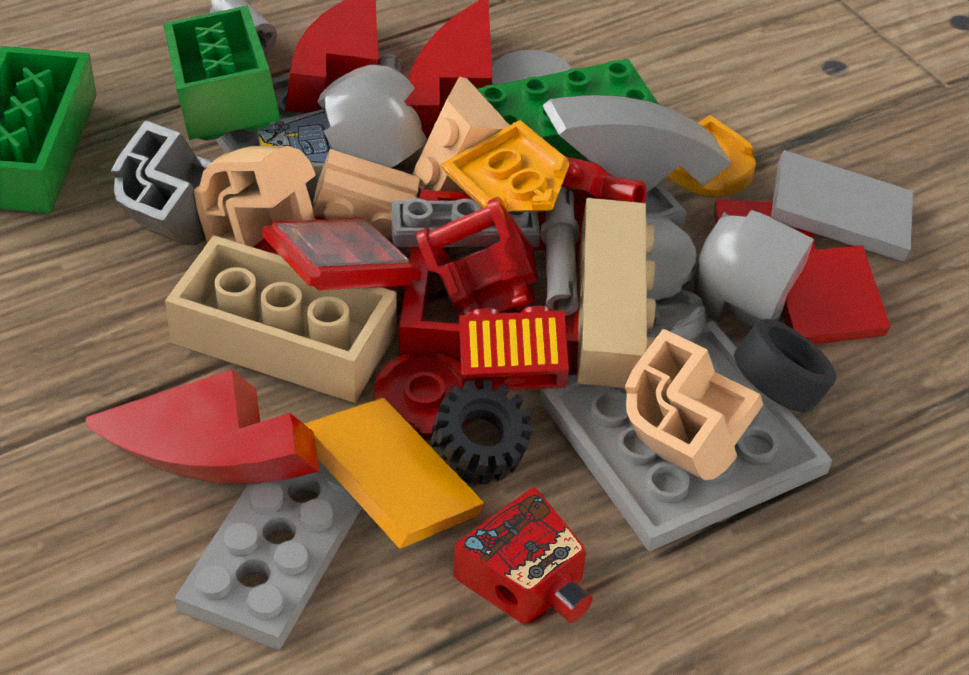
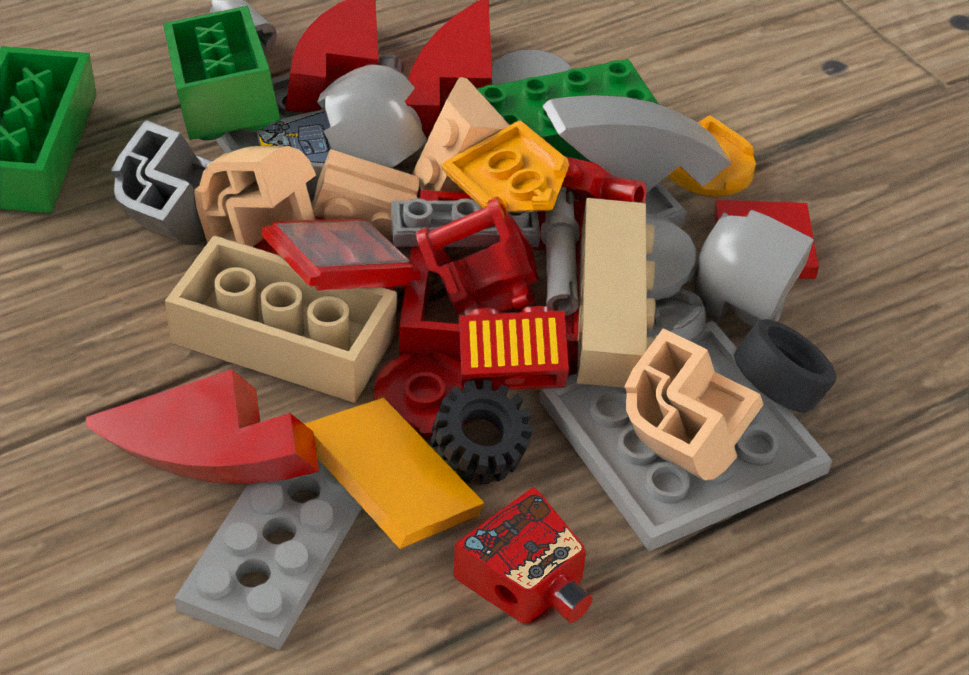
(836, 298): red tile -> none
(843, 205): light grey tile -> none

